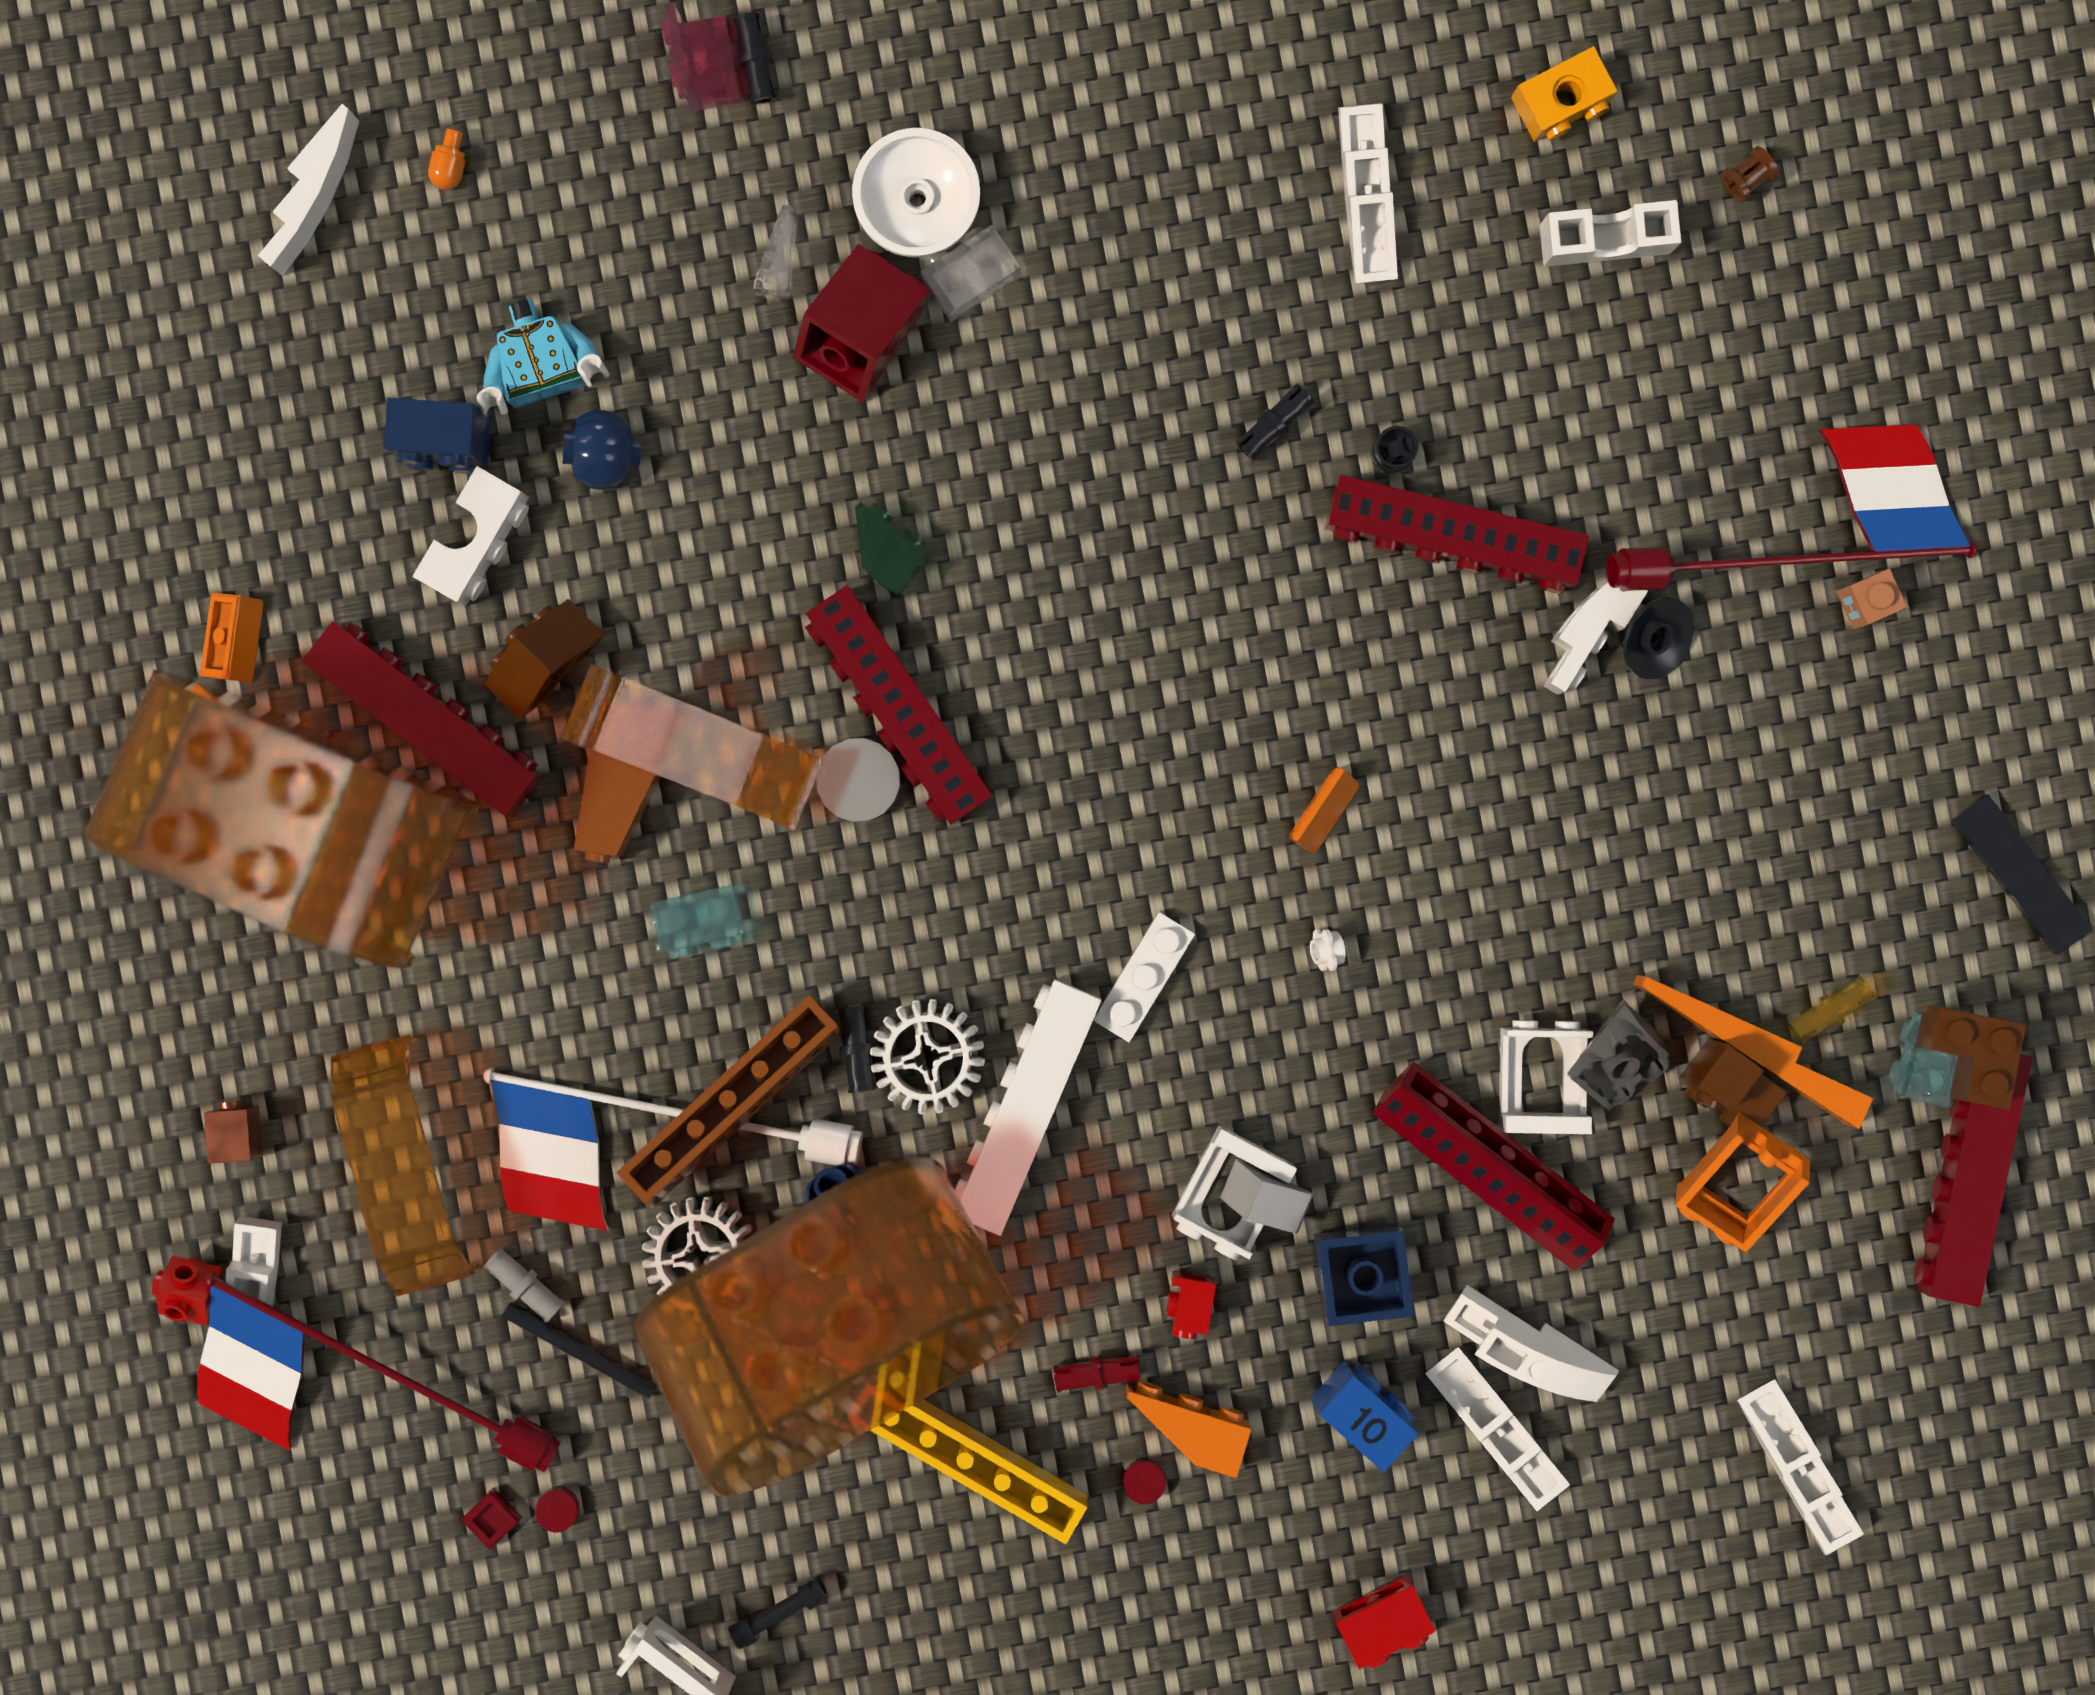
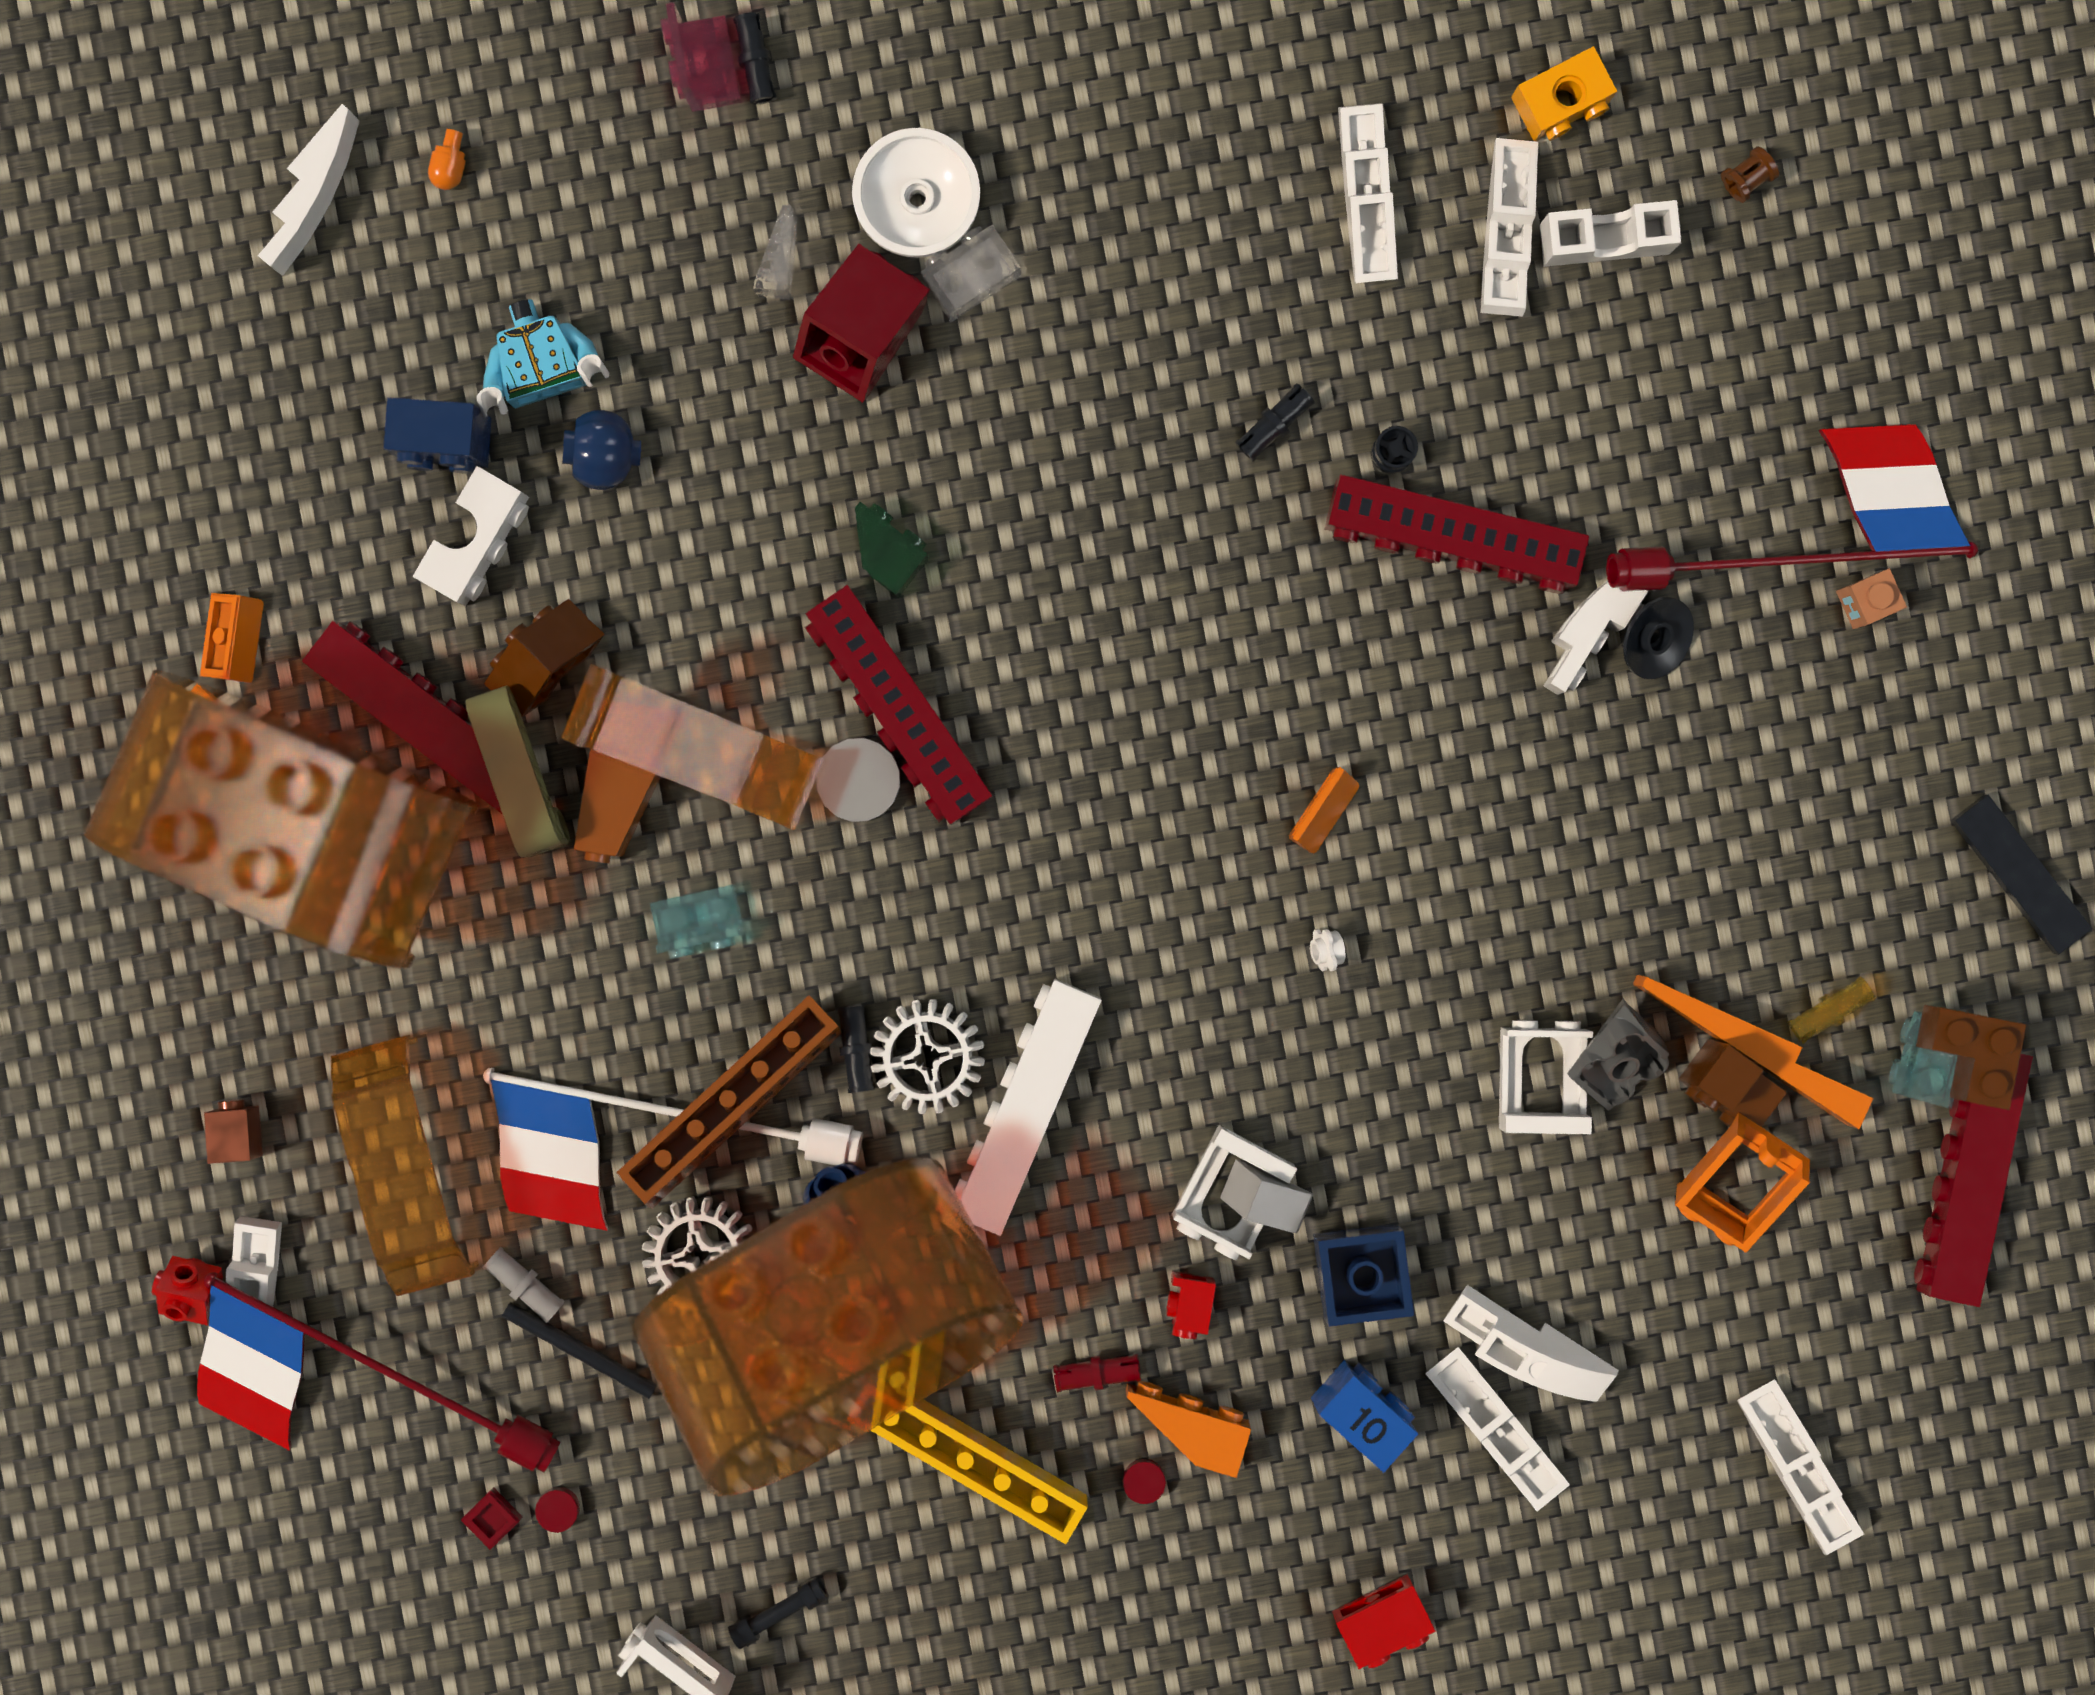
(515, 774): none -> olive beam
(1143, 977): white plate -> none
(1494, 1166): dark red brick -> none
(1509, 227): none -> white slope

